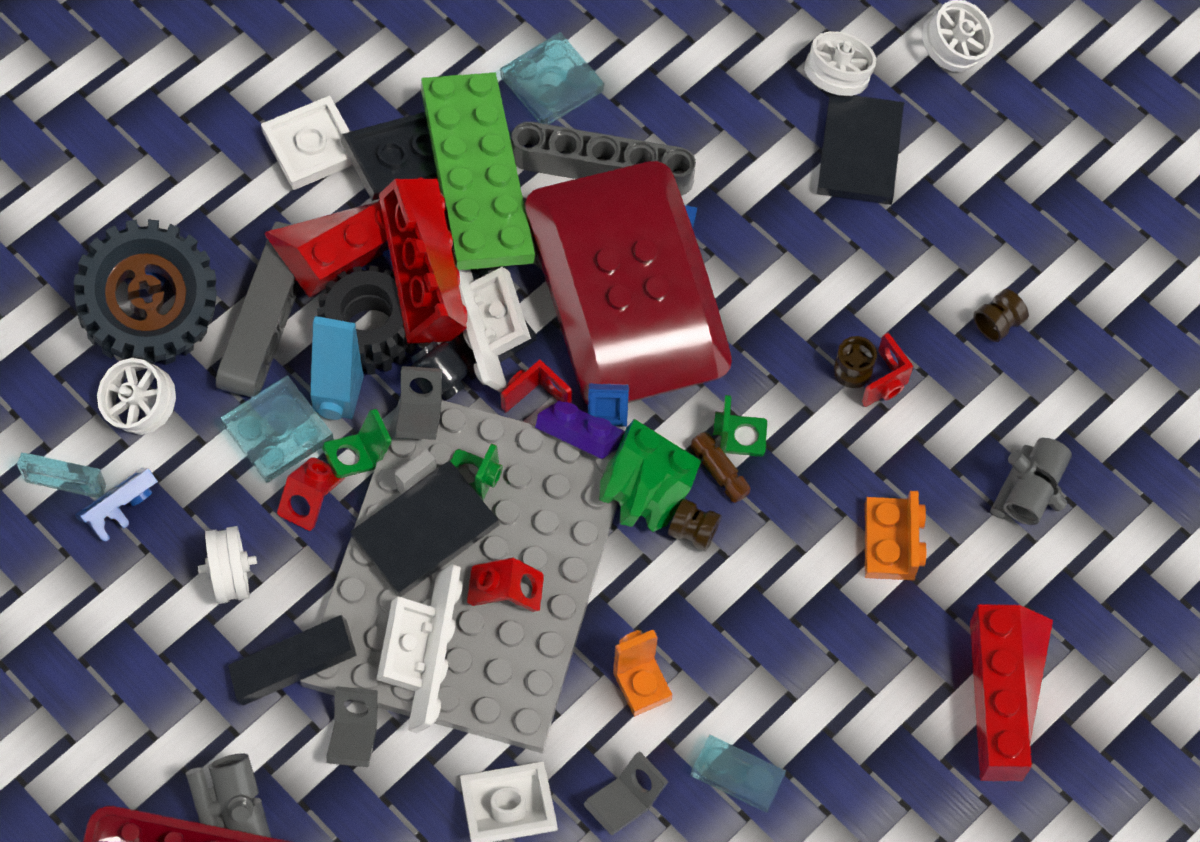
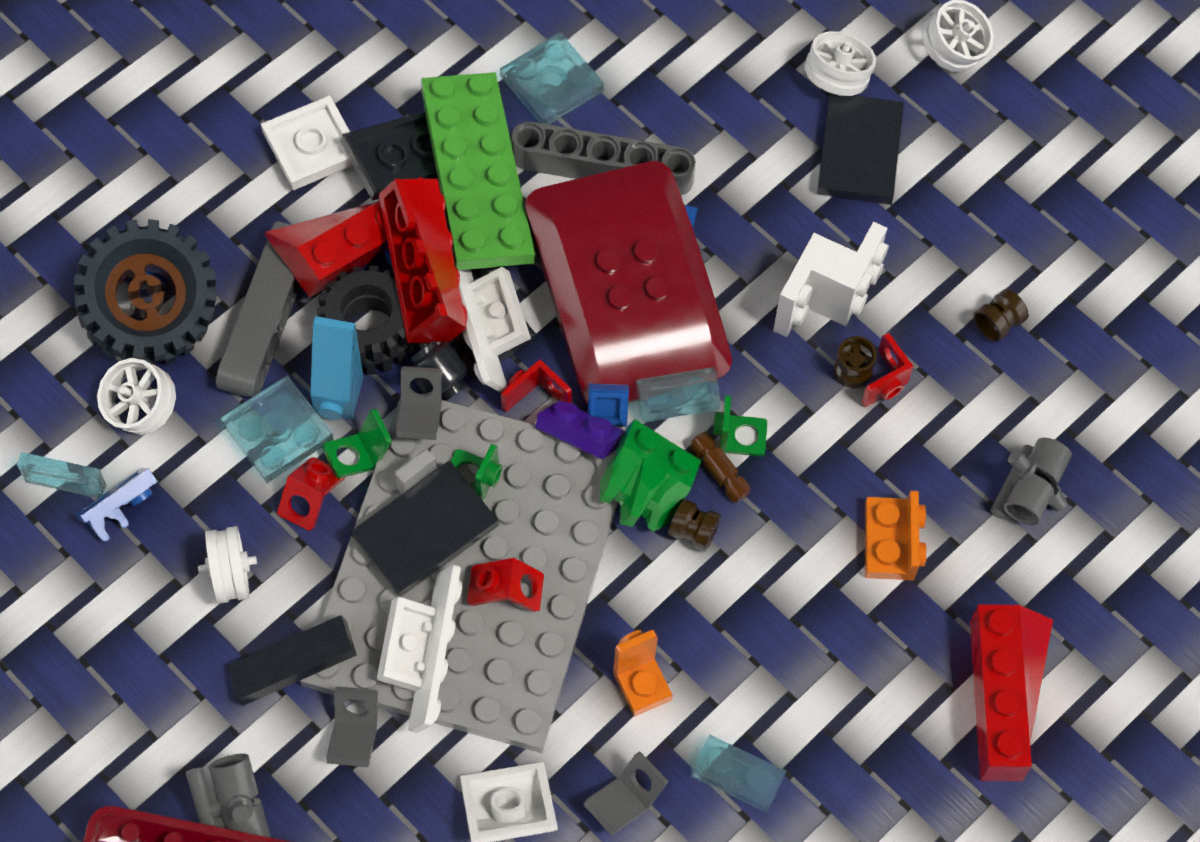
(678, 394): none -> clear light blue plate
(831, 280): none -> white bracket

